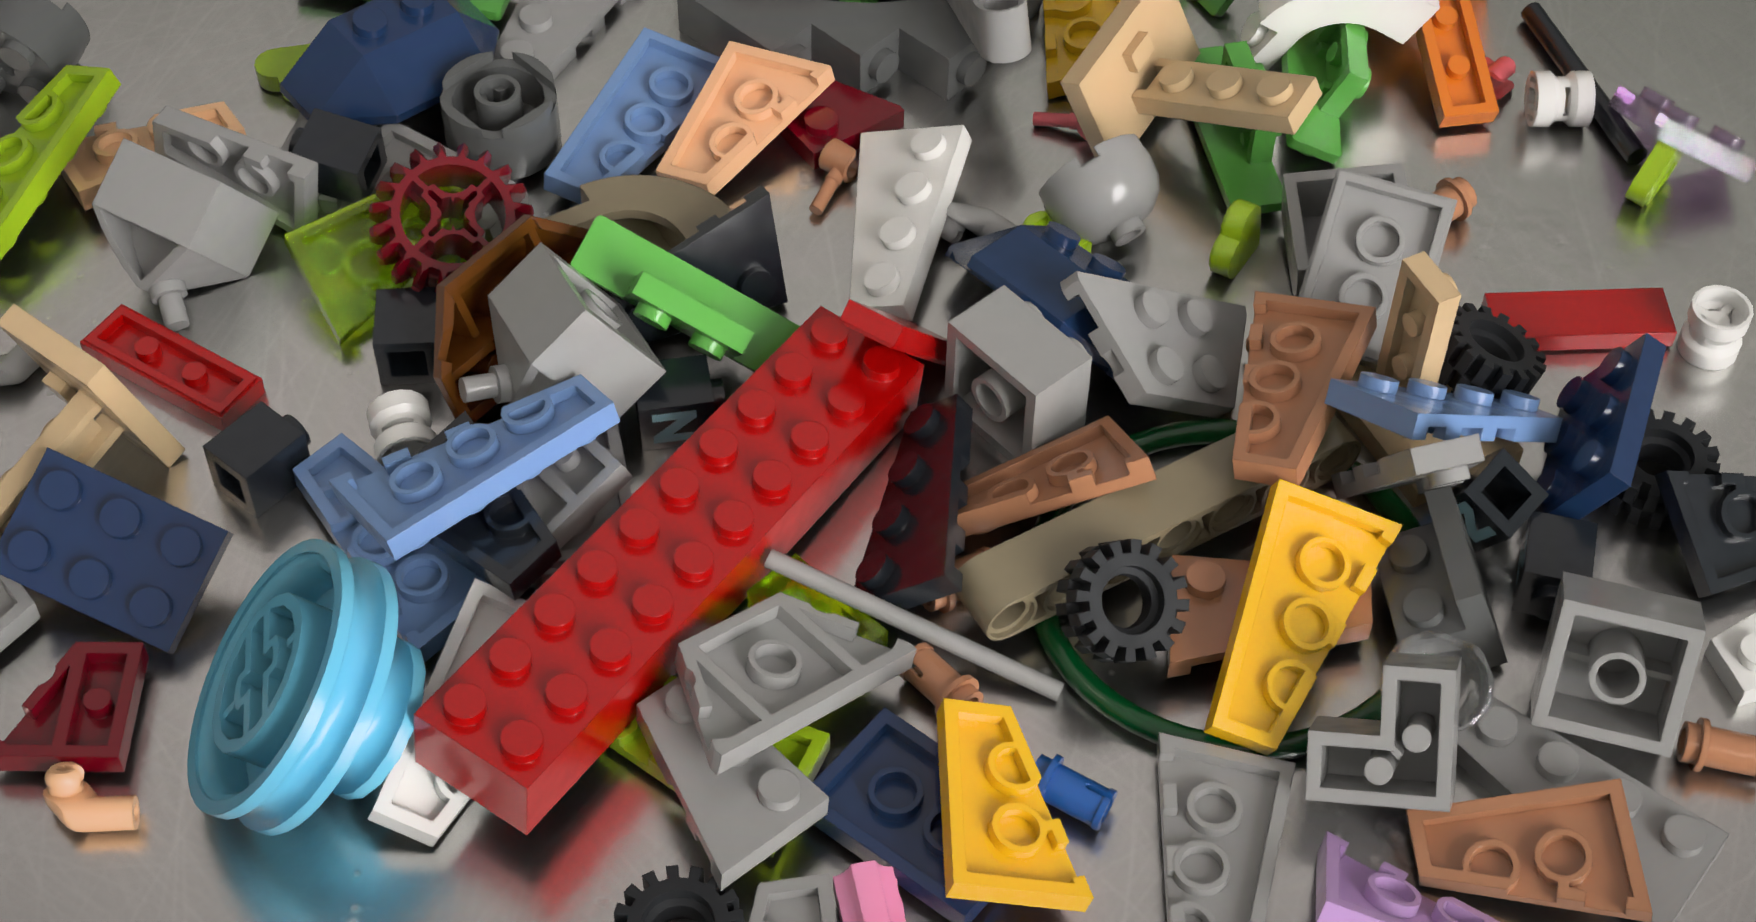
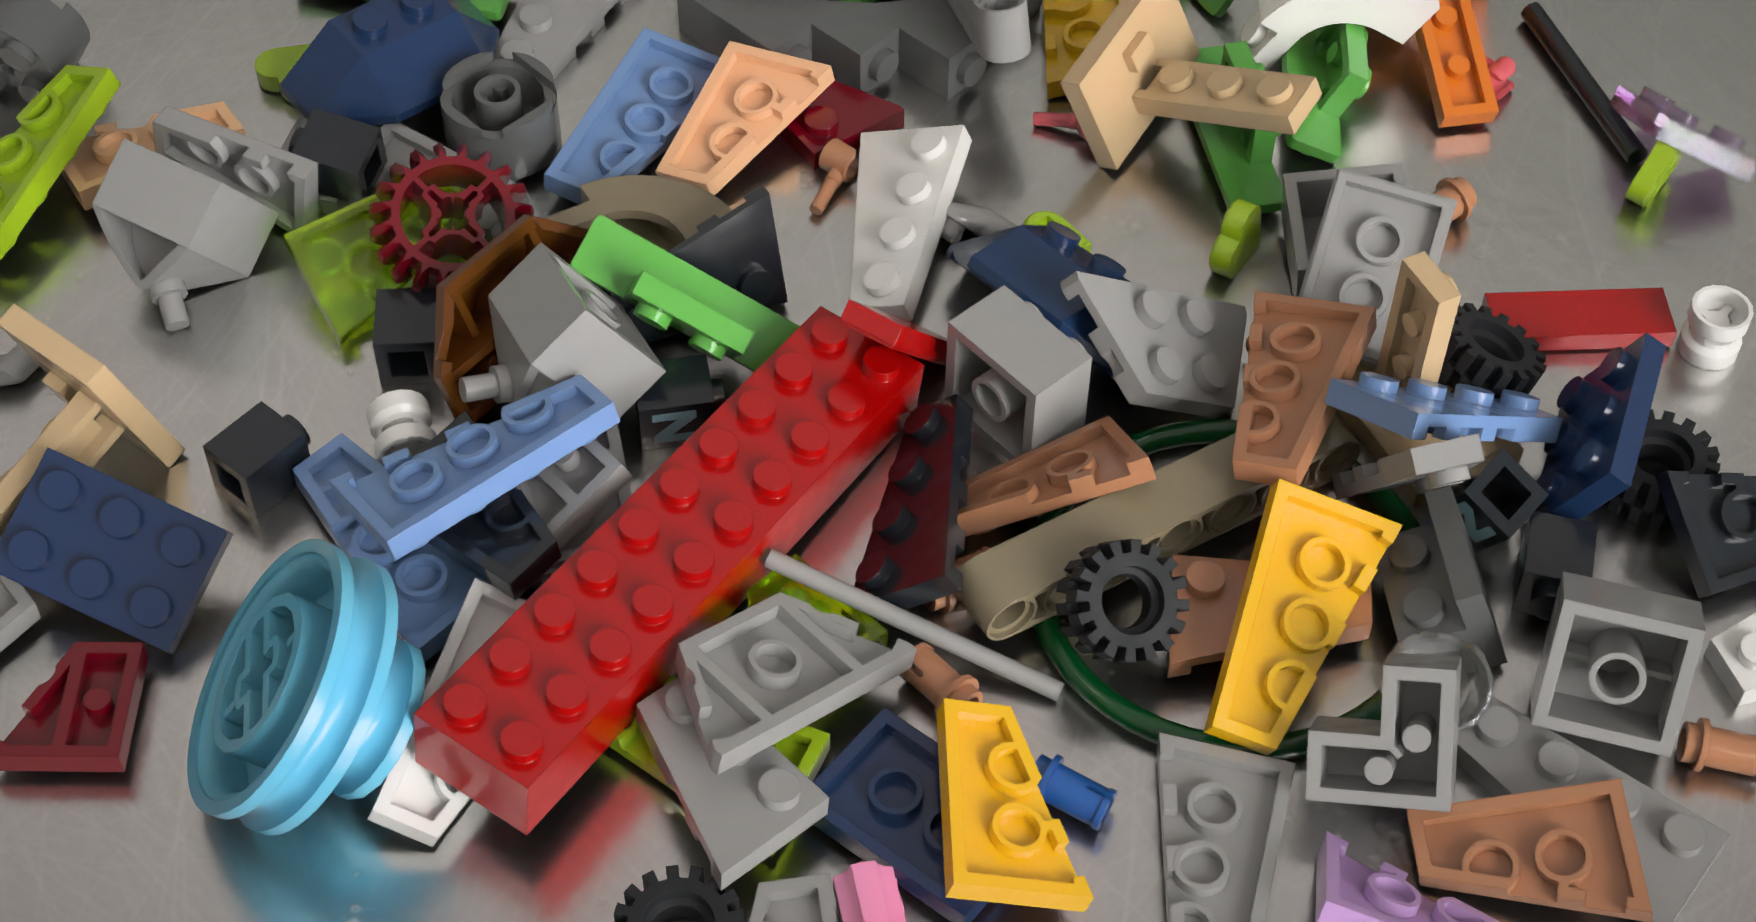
(82, 808): light nougat arm -> none
(173, 367): red tile -> none
(1106, 194): light grey cylinder -> none
(1559, 98): white wheel -> none

